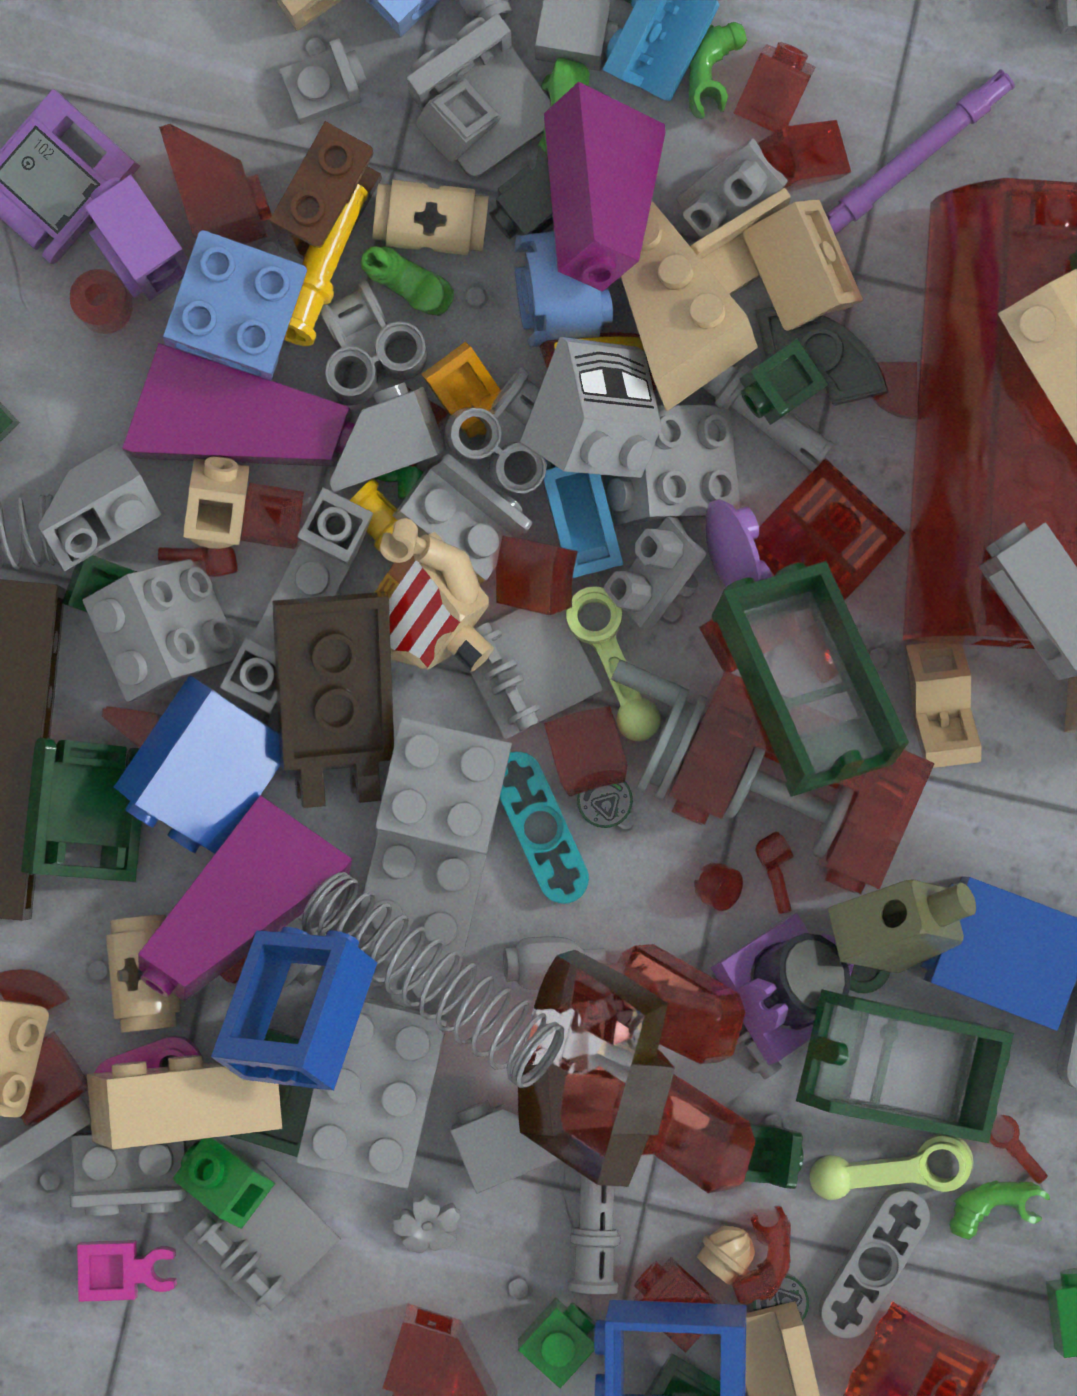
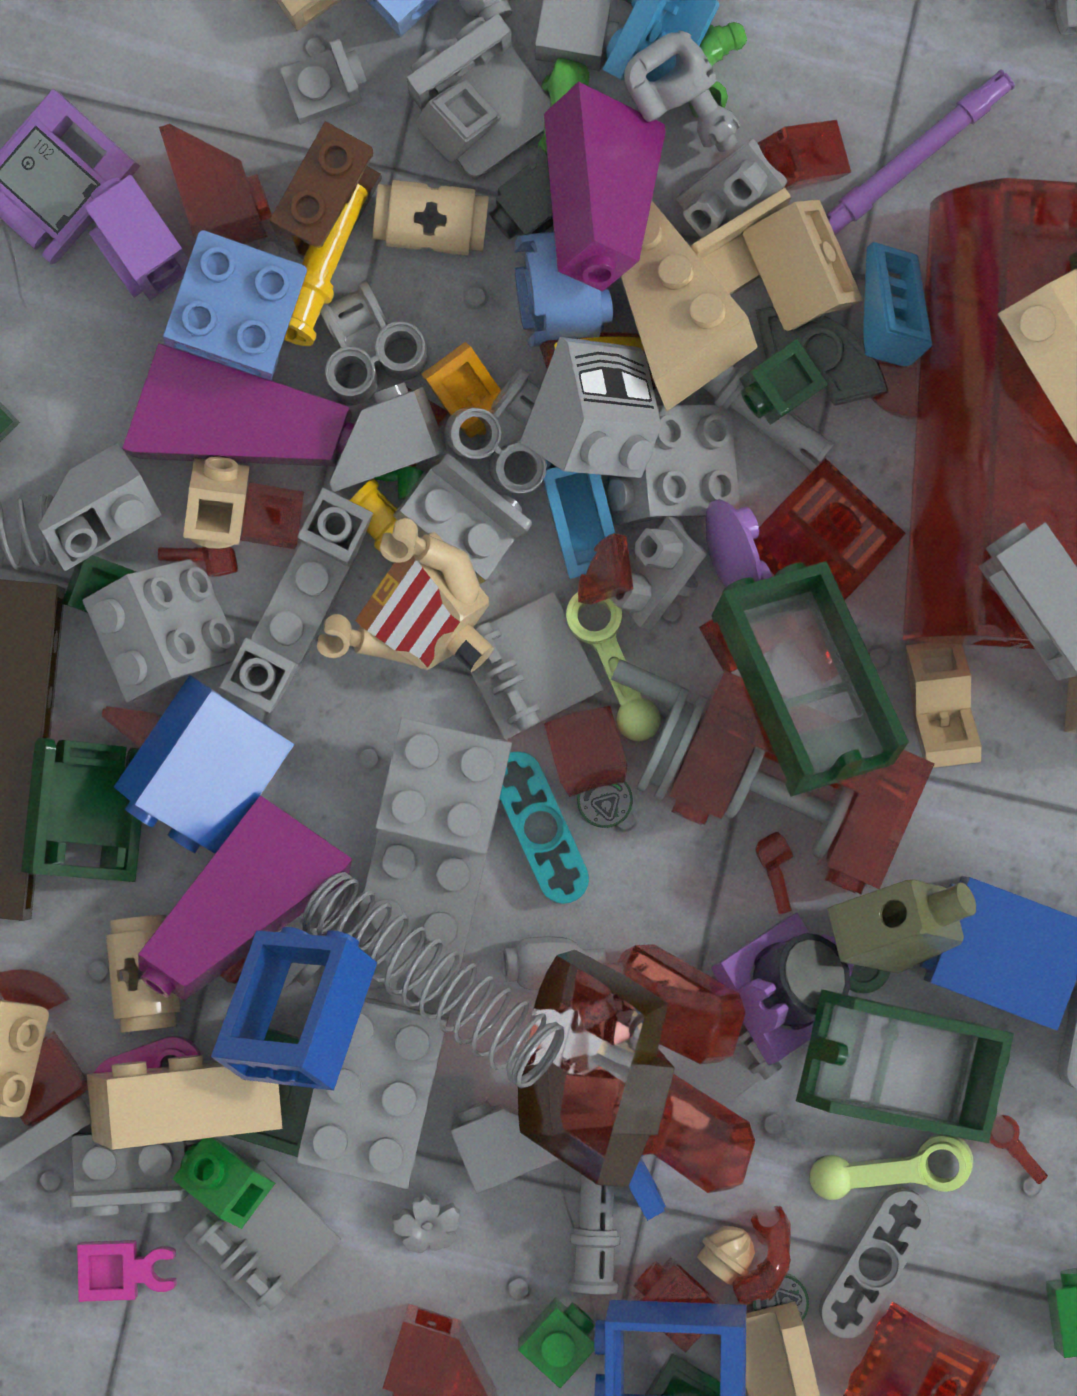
(112, 313): clear red brick -> none
(334, 691): dark brown tile -> none
(415, 284): bright green piece -> none
(534, 576): clear red piece -> none
(608, 571): none -> clear red tile
(646, 1192): none -> blue tile
(684, 83): none -> light grey piece
(728, 891): clear red hinge -> none
(775, 86): clear red bracket -> none
(775, 1156): dark green bracket -> none
(884, 336): none -> dark azure slope
(978, 1202): bright green piece -> none

